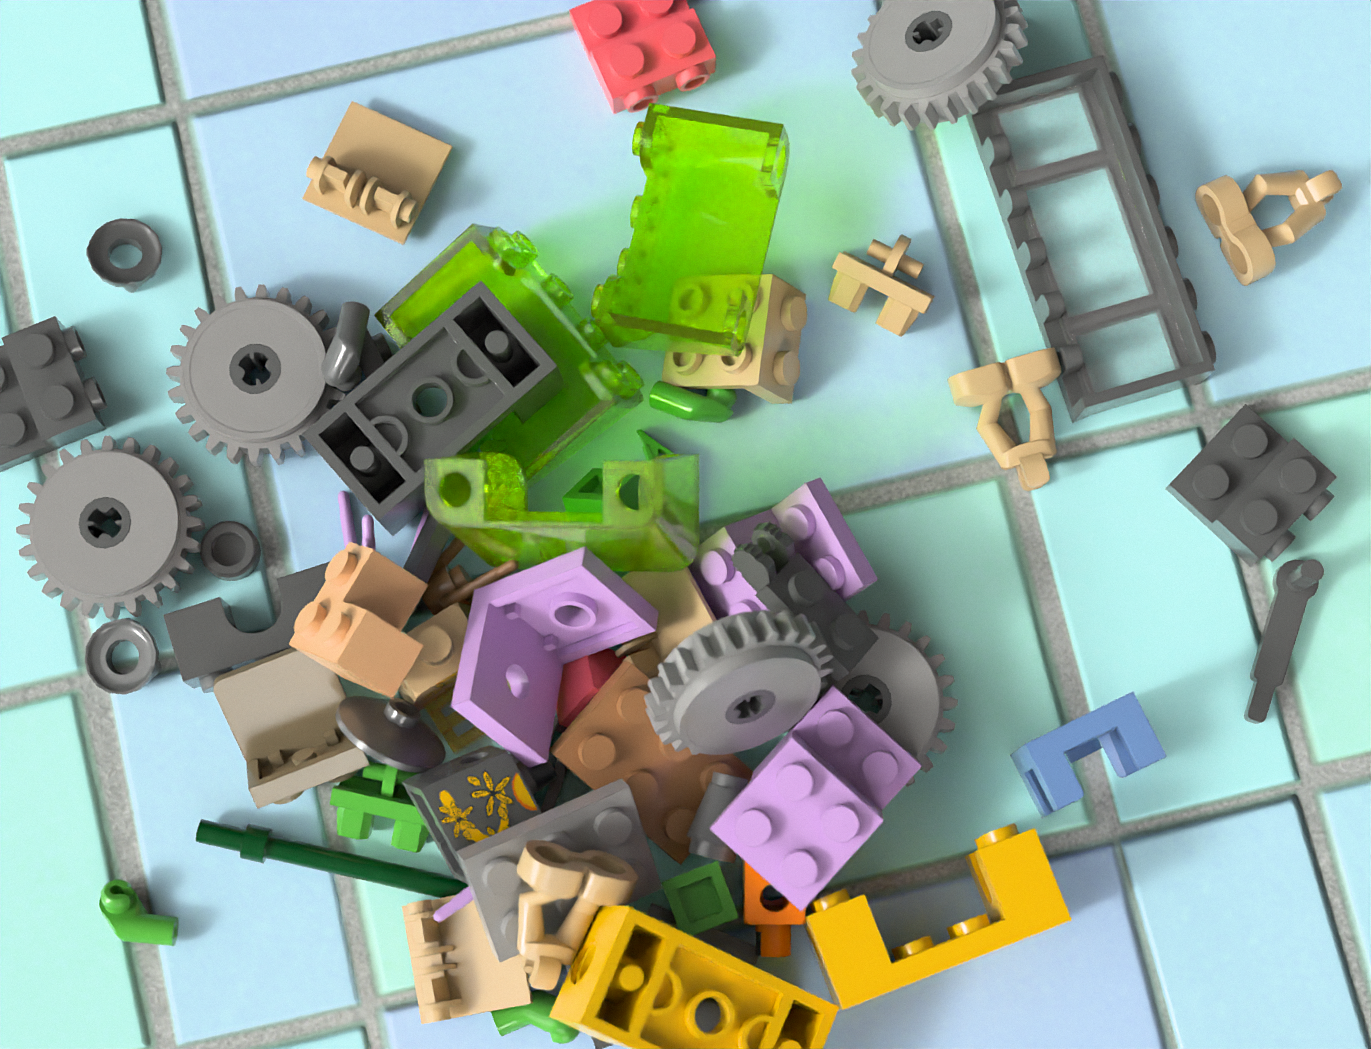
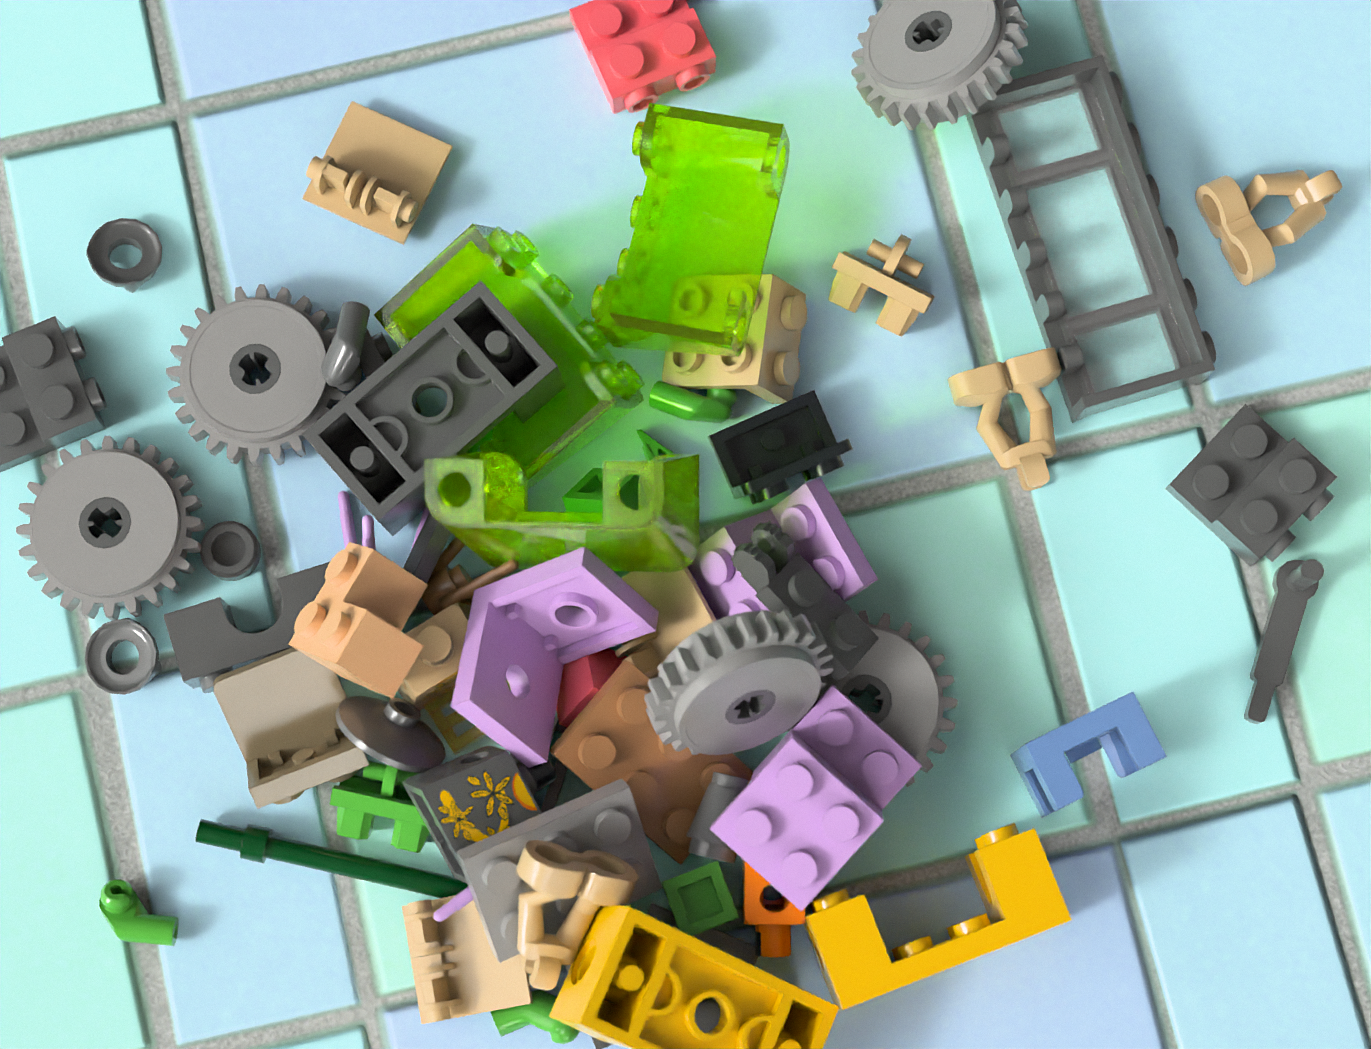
(777, 445): none -> black bracket

